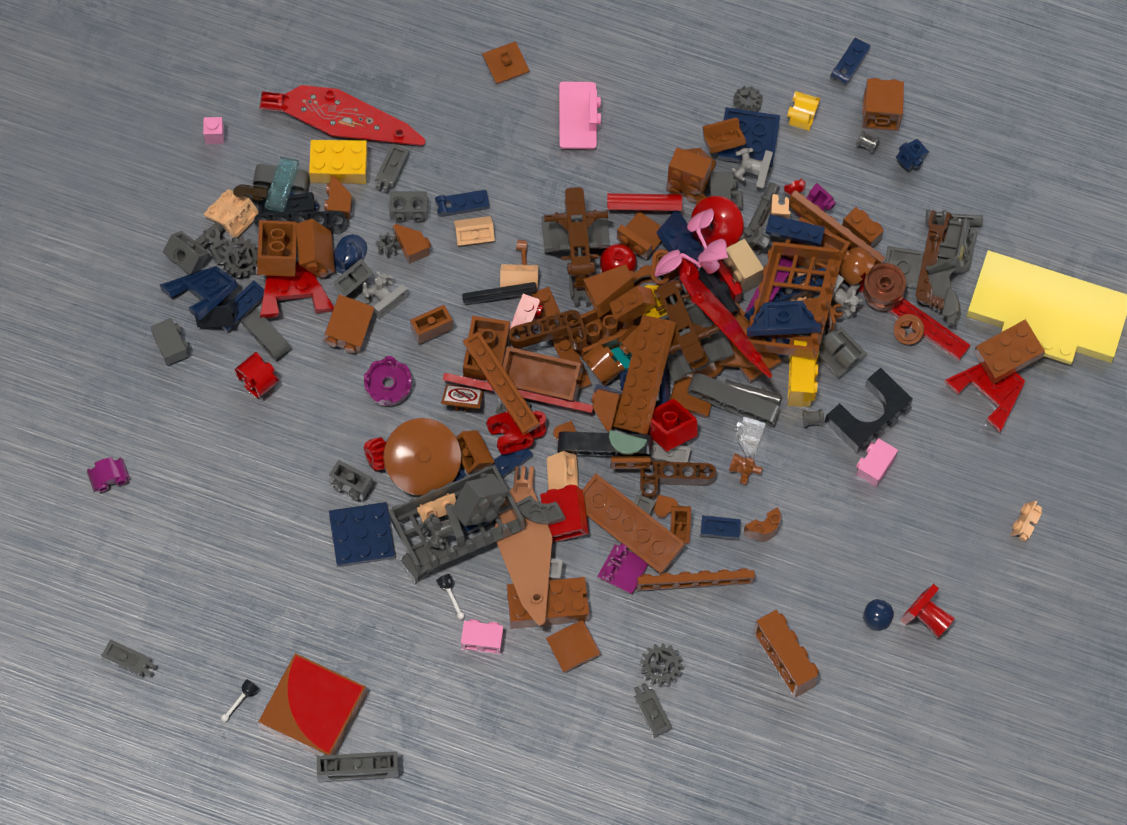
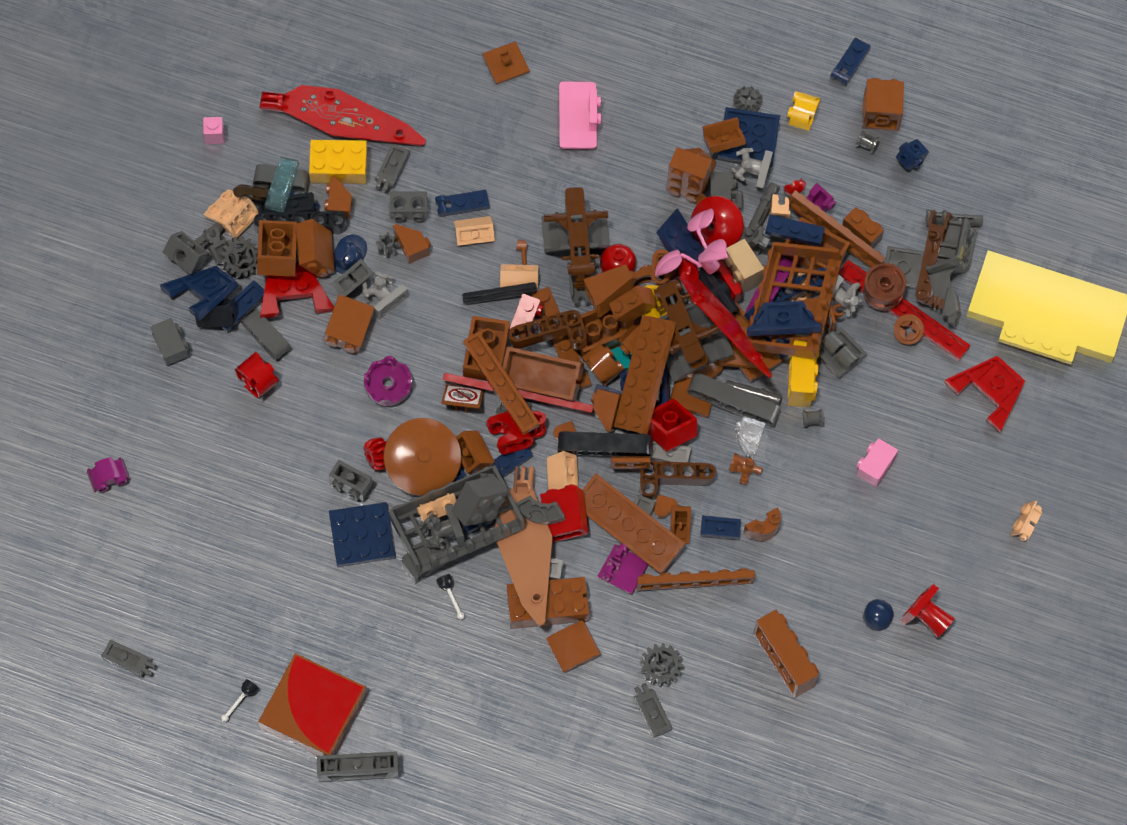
(431, 324): dark orange brick -> none
(482, 636): bright pink brick -> none
(625, 443): sand green tile -> none
(636, 201): red brick -> none
(640, 235): dark orange bracket -> none
(855, 263): dark orange cylinder -> none
(859, 433): black arch -> none
(1009, 351): dark orange brick -> none

